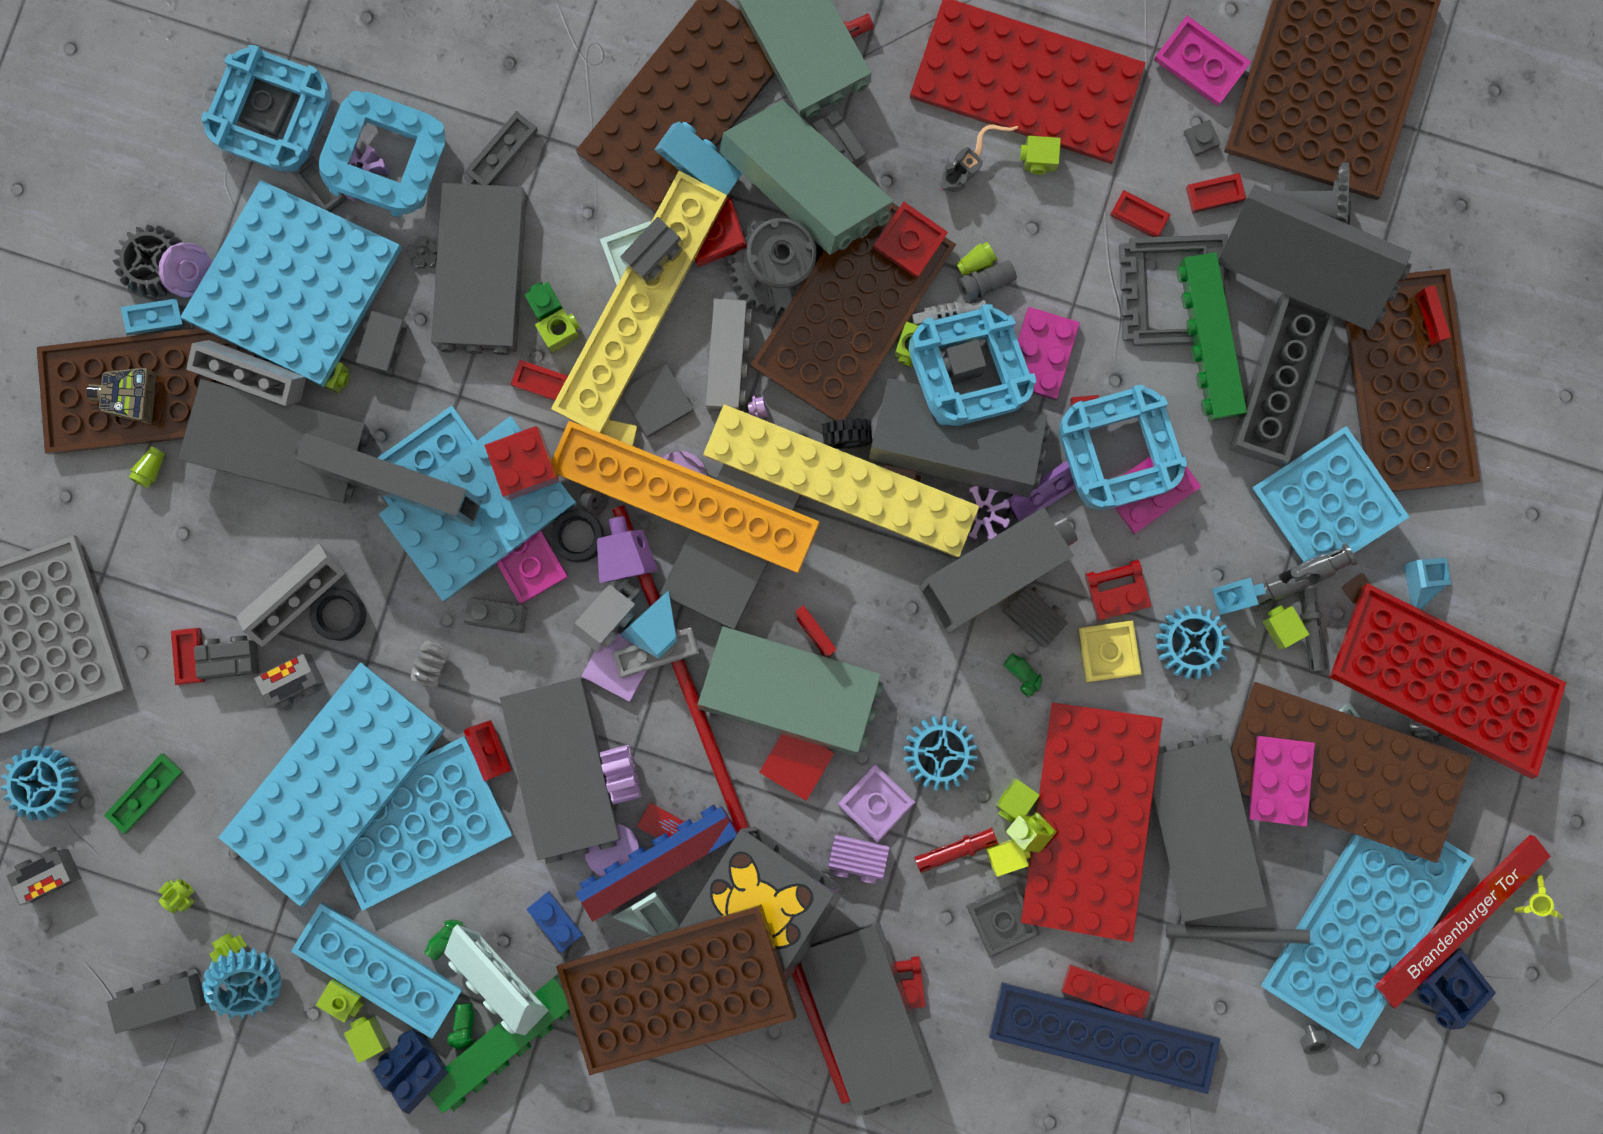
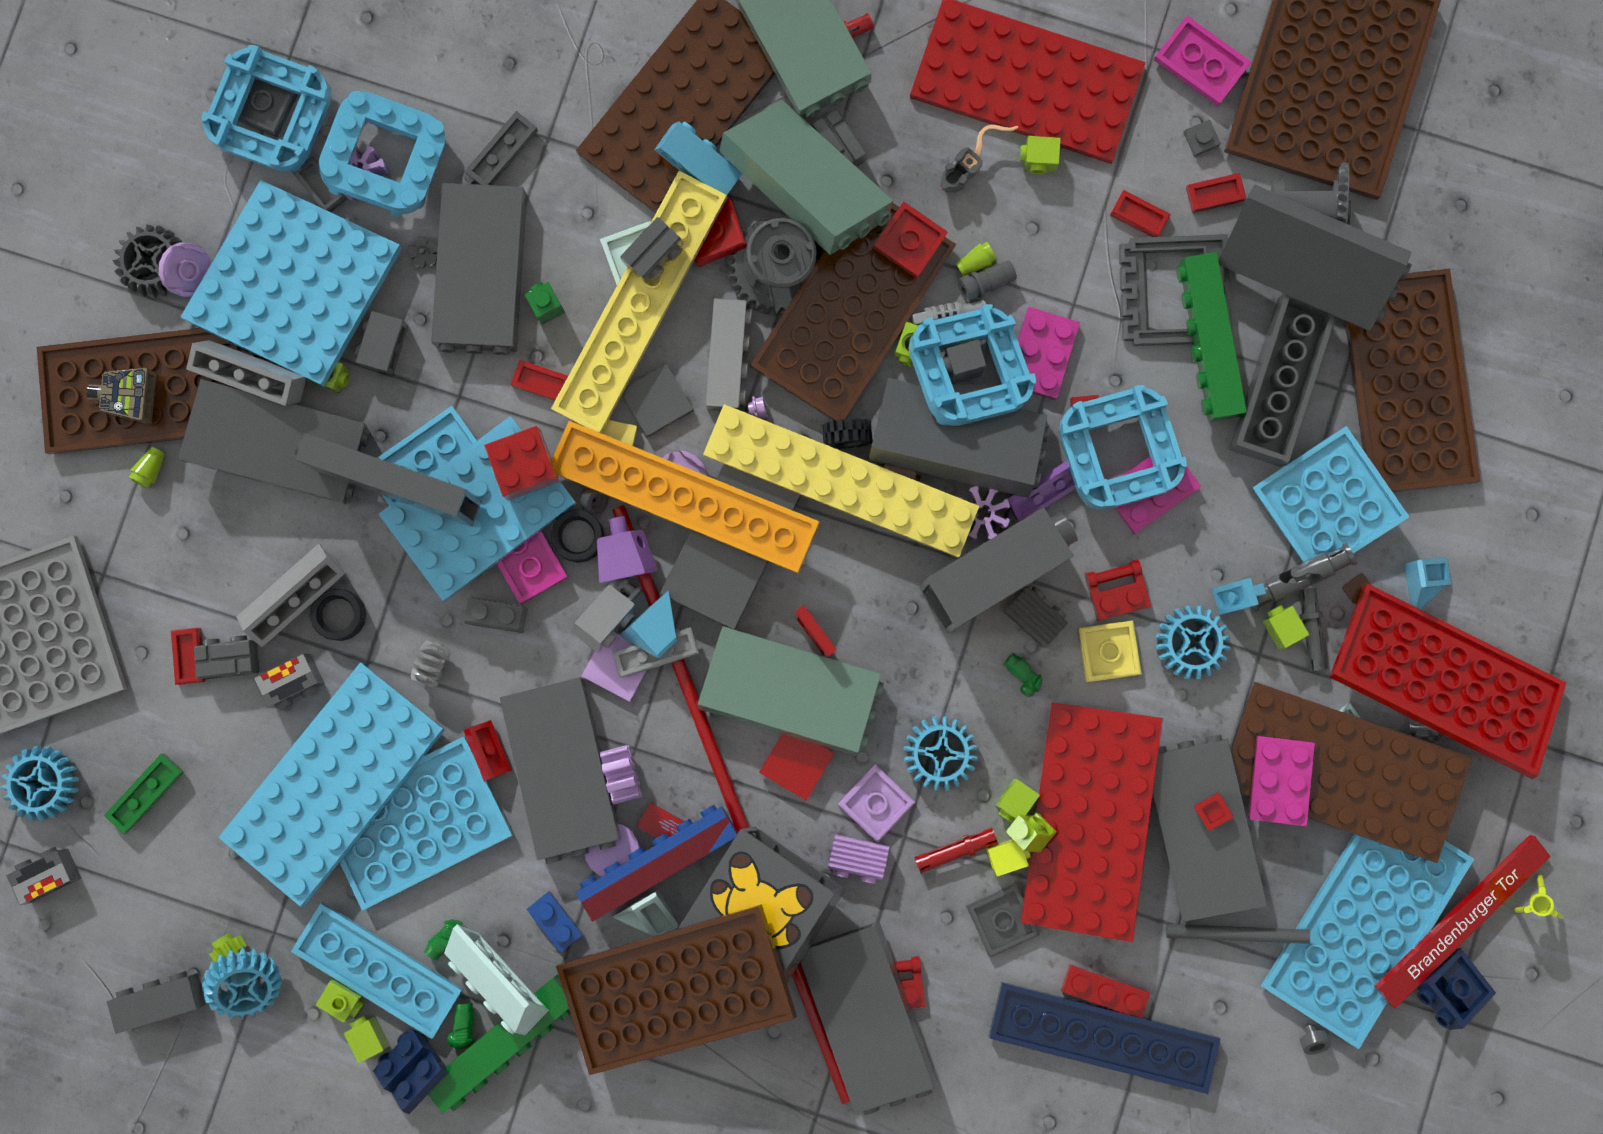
(151, 317): medium azure hinge -> none
(176, 895): lime gear -> none
(548, 324): lime brick -> none
(1213, 811): none -> red plate
(1433, 315): red tile -> none

